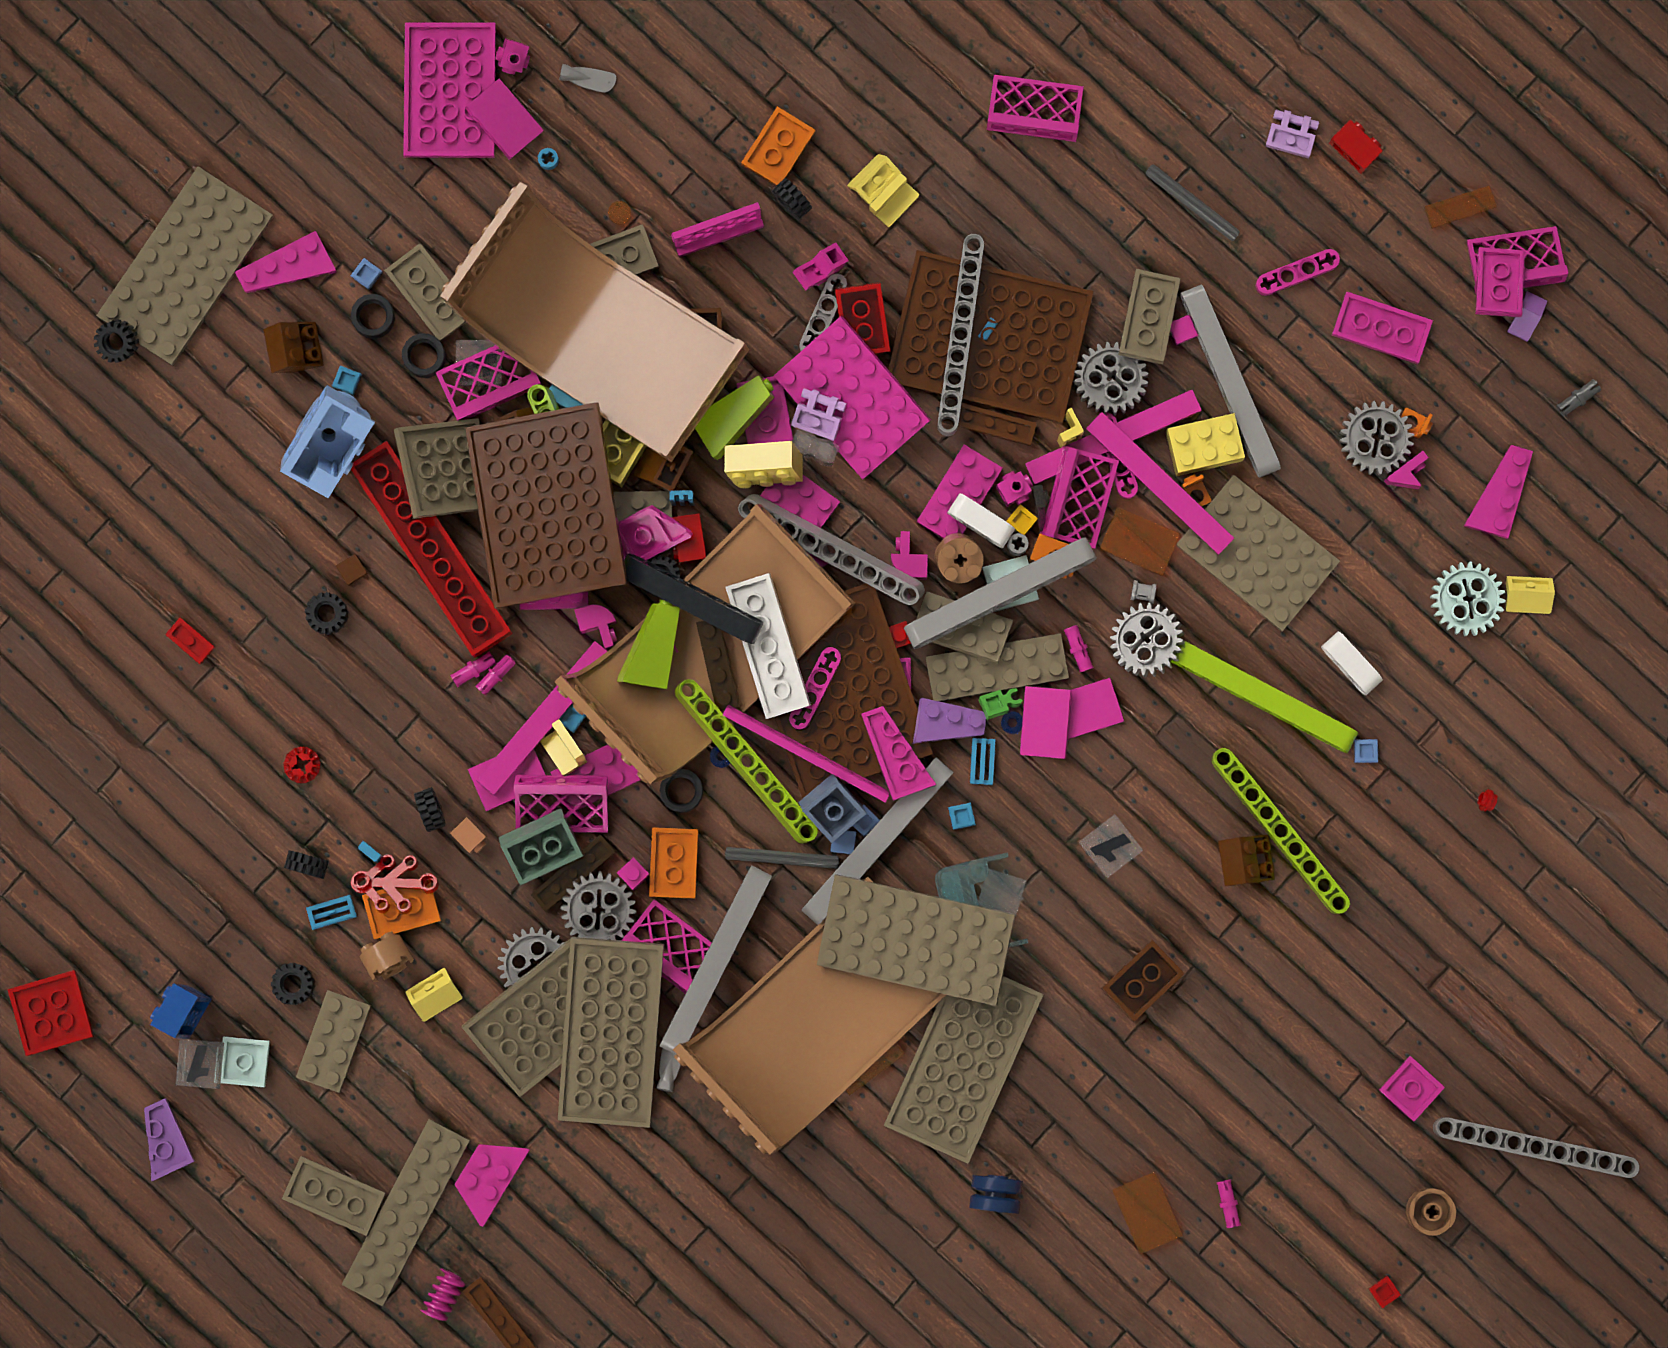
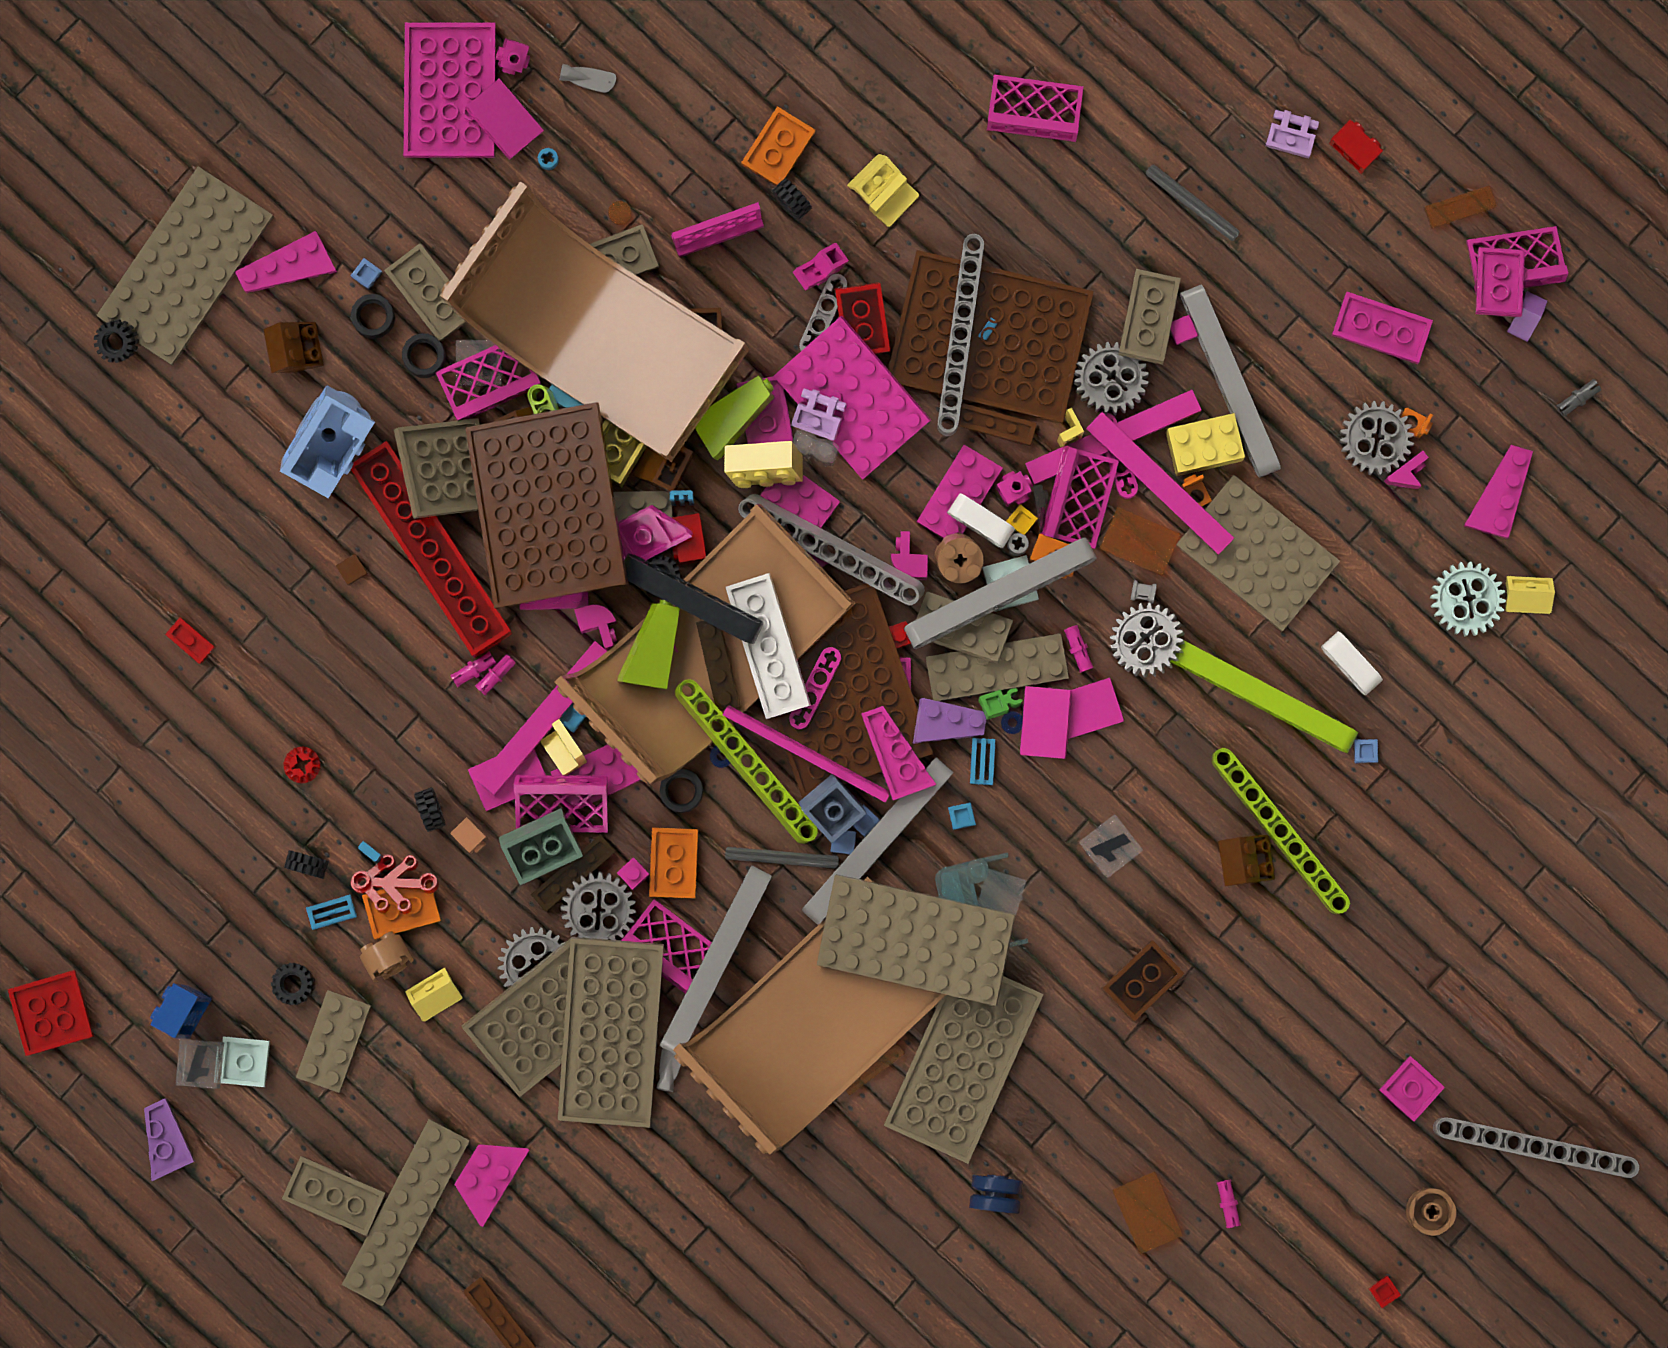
(319, 601): black tyre -> none
(346, 380): dark azure tile -> none
(443, 1295): dark pink piece -> none
(1298, 274): dark pink beam -> none
(1487, 800): red plate -> none

